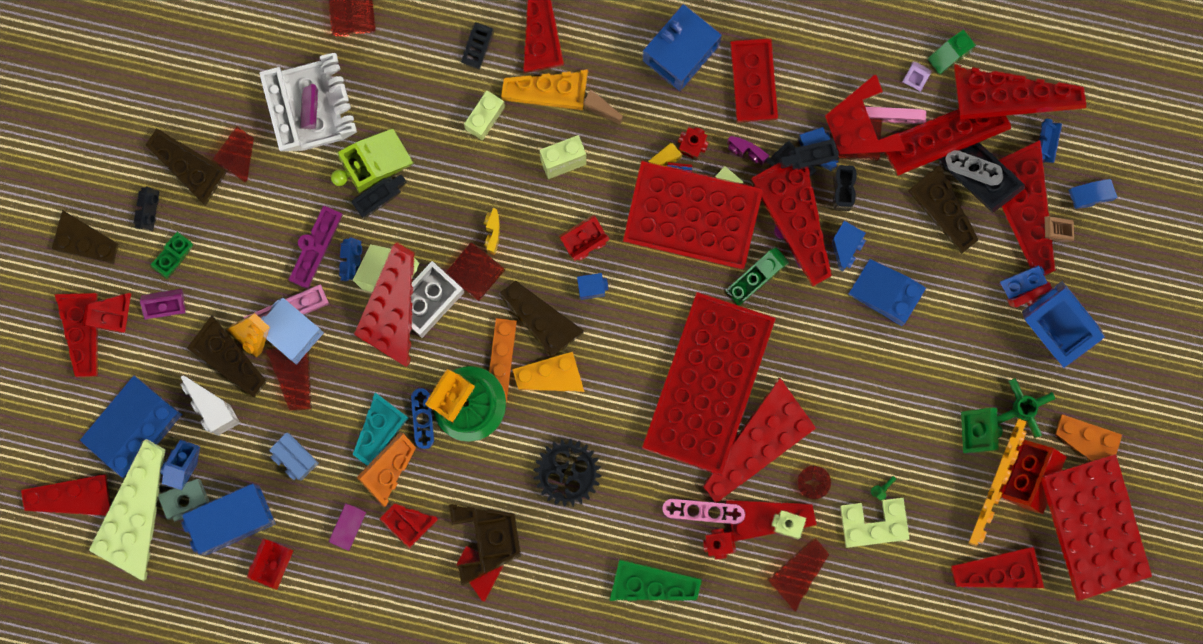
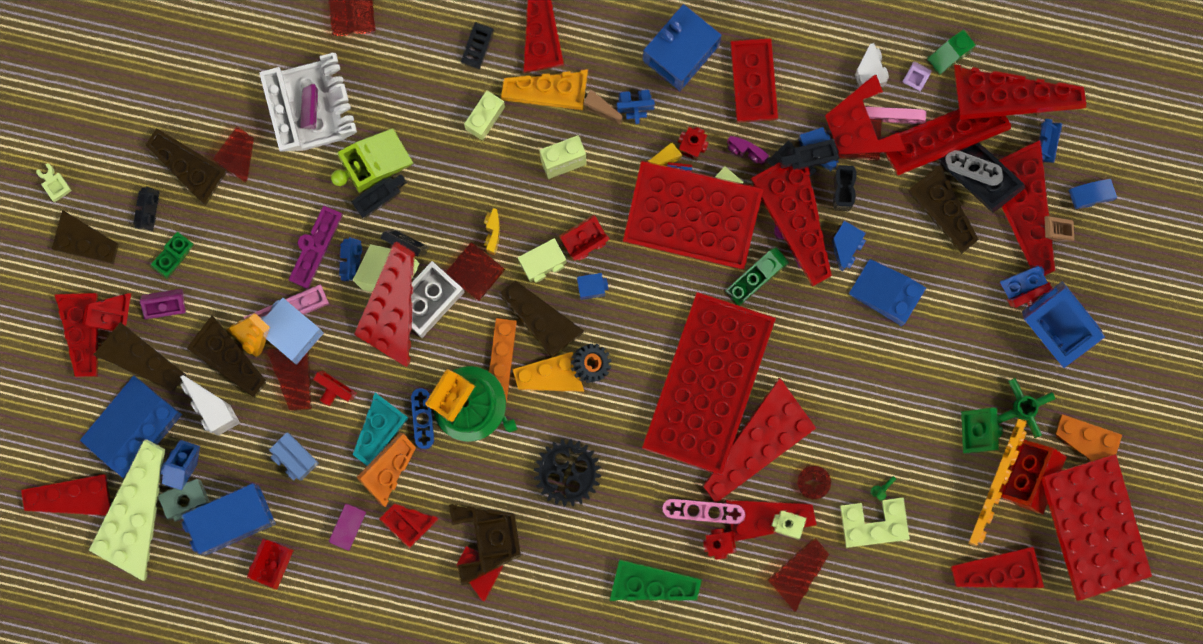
(54, 184): none -> yellowish green plate
(135, 355): none -> dark brown wing
(333, 388): none -> red tile
(393, 236): none -> black tile
(509, 425): none -> green hand
(542, 260): none -> yellowish green brick
(586, 372): none -> black bush
(644, 104): none -> blue hips
(871, 66): none -> white slope

